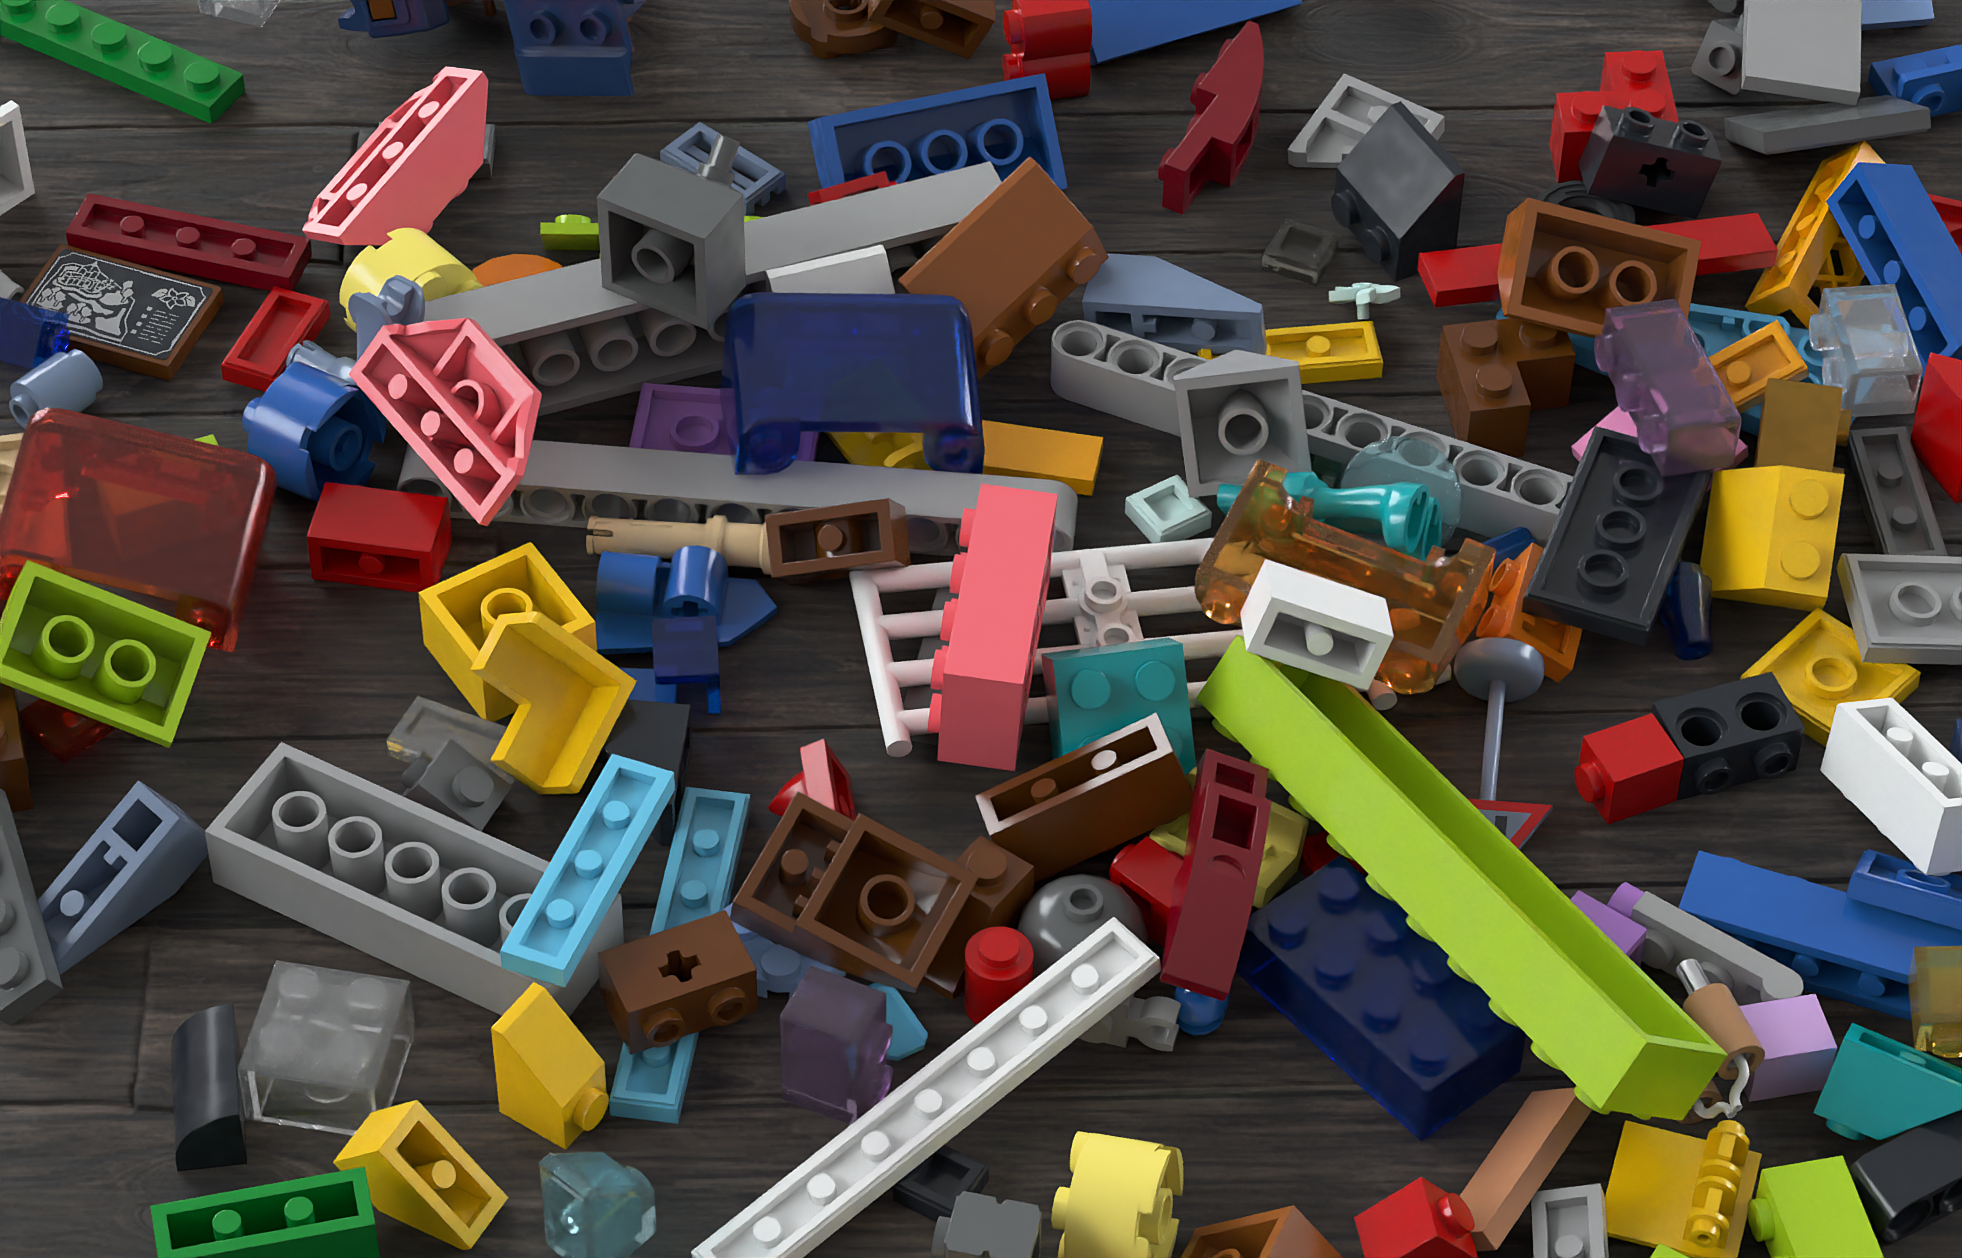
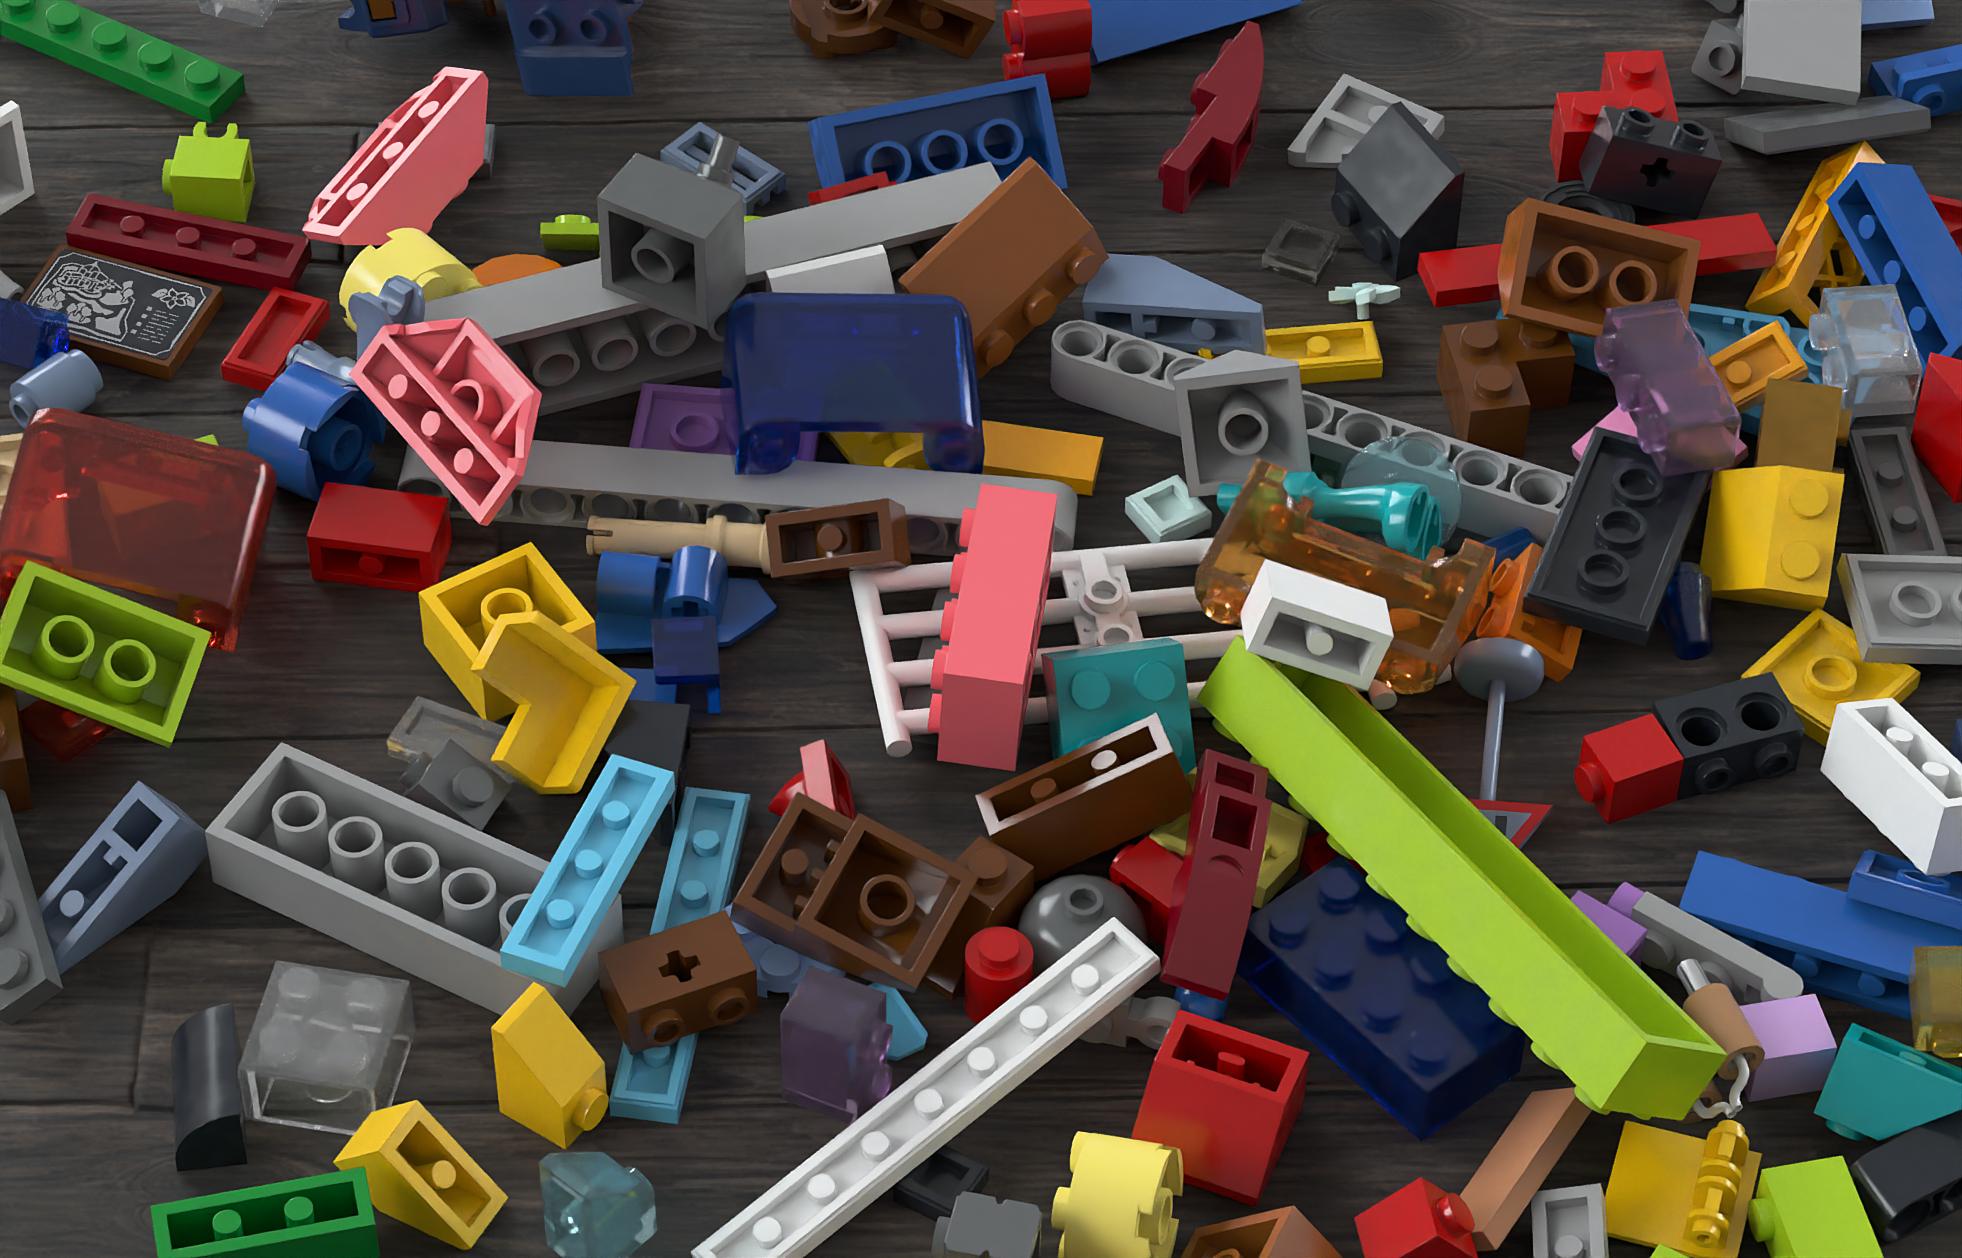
(211, 175): none -> lime brick
(1223, 1103): none -> red slope

